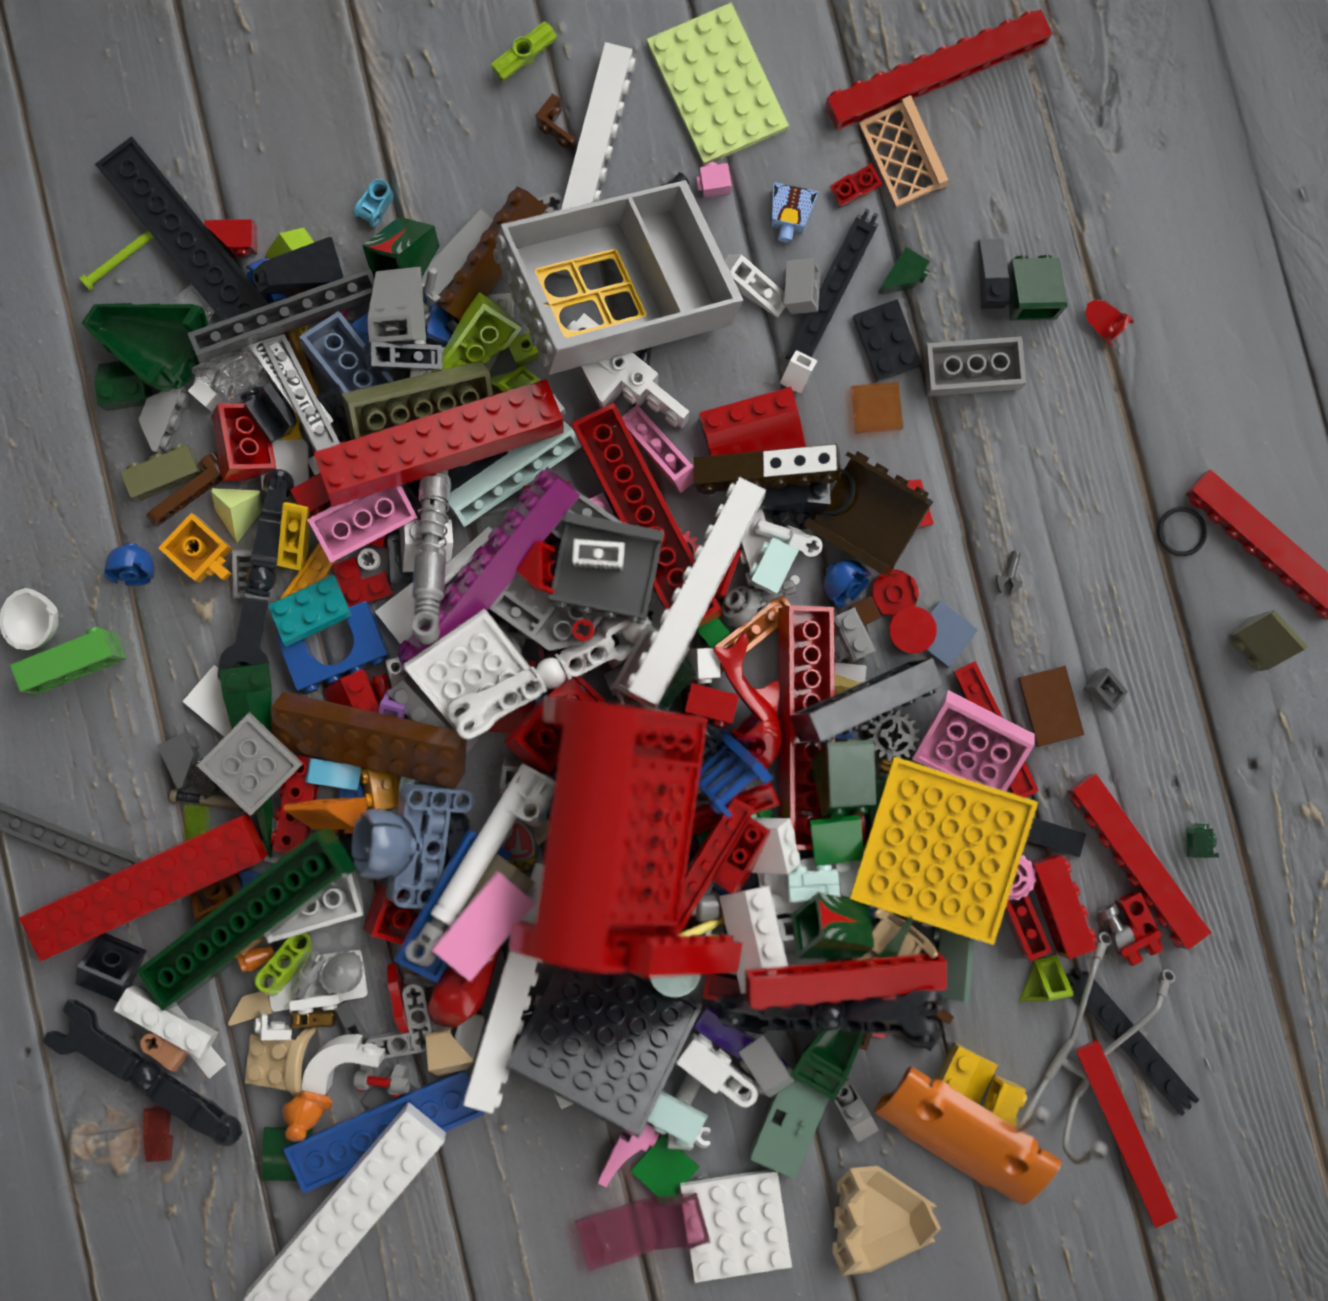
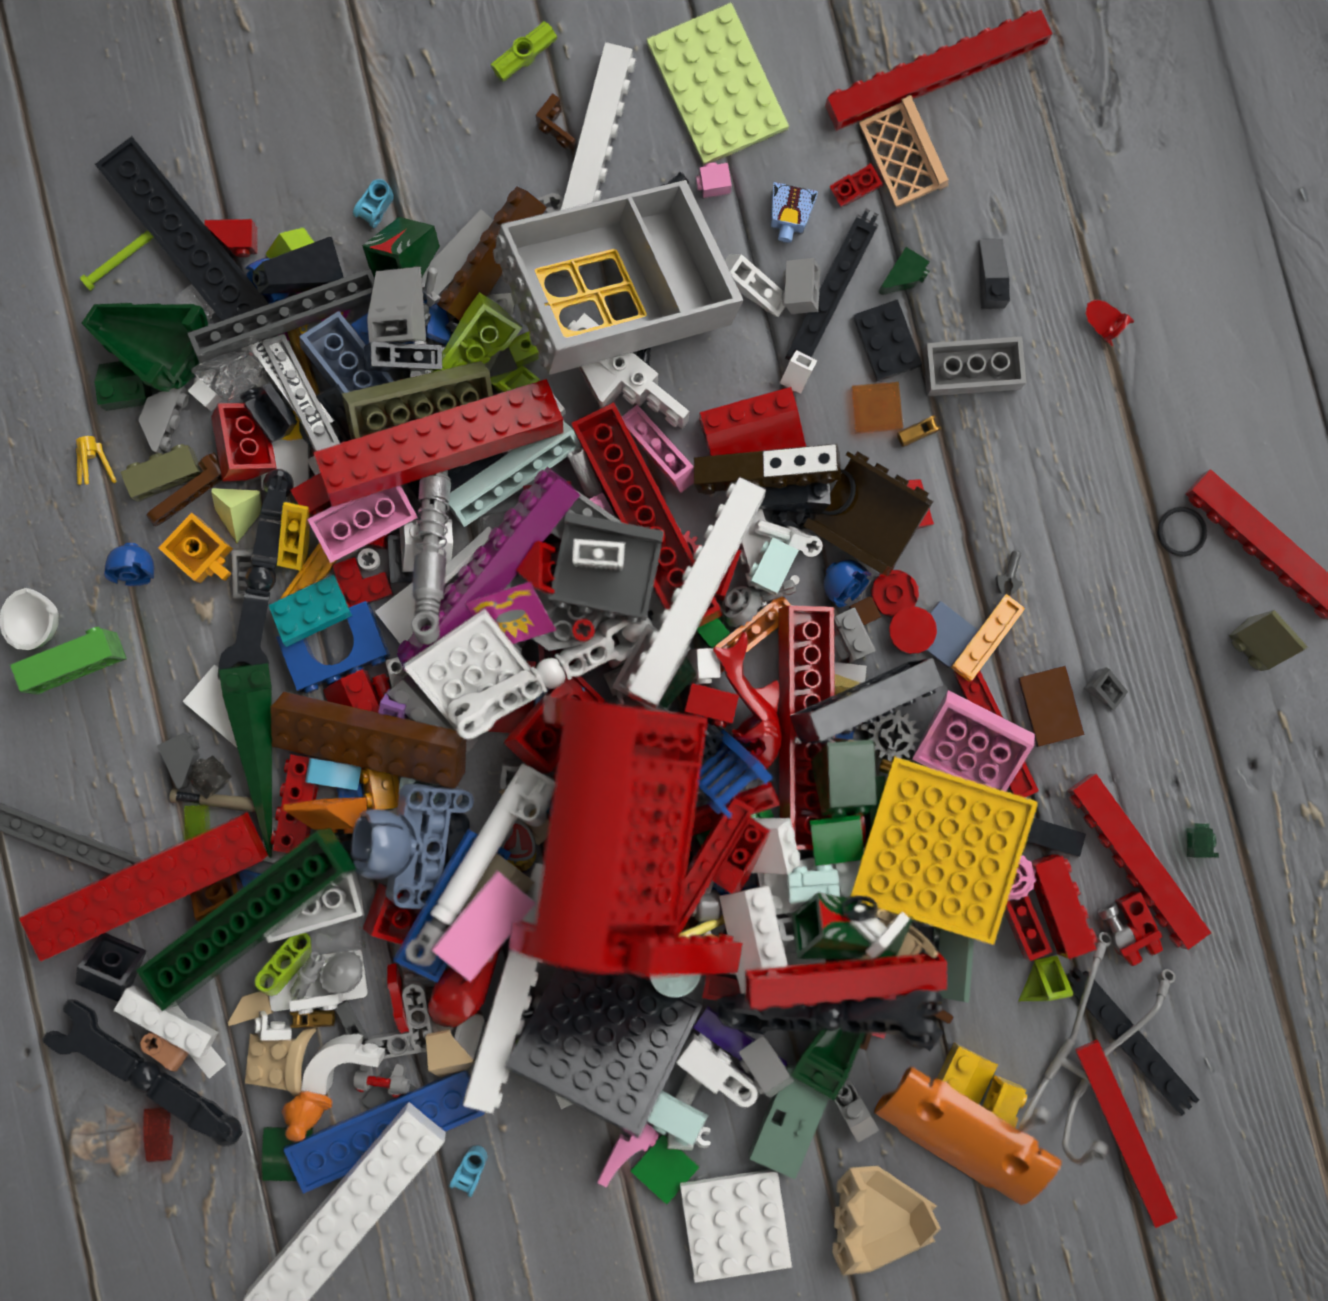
(86, 450): none -> yellow plant
(249, 764): light grey plate -> none
(256, 958): orange cone -> none
(467, 1173): none -> medium azure piece
(515, 612): none -> dark pink sticker
(587, 481): none -> white piece
(641, 1228): clear pink windscreen -> none
(870, 926): none -> white piece
(915, 432): none -> pearl gold bar
(987, 638): none -> light orange tile
(1036, 288): slope -> none

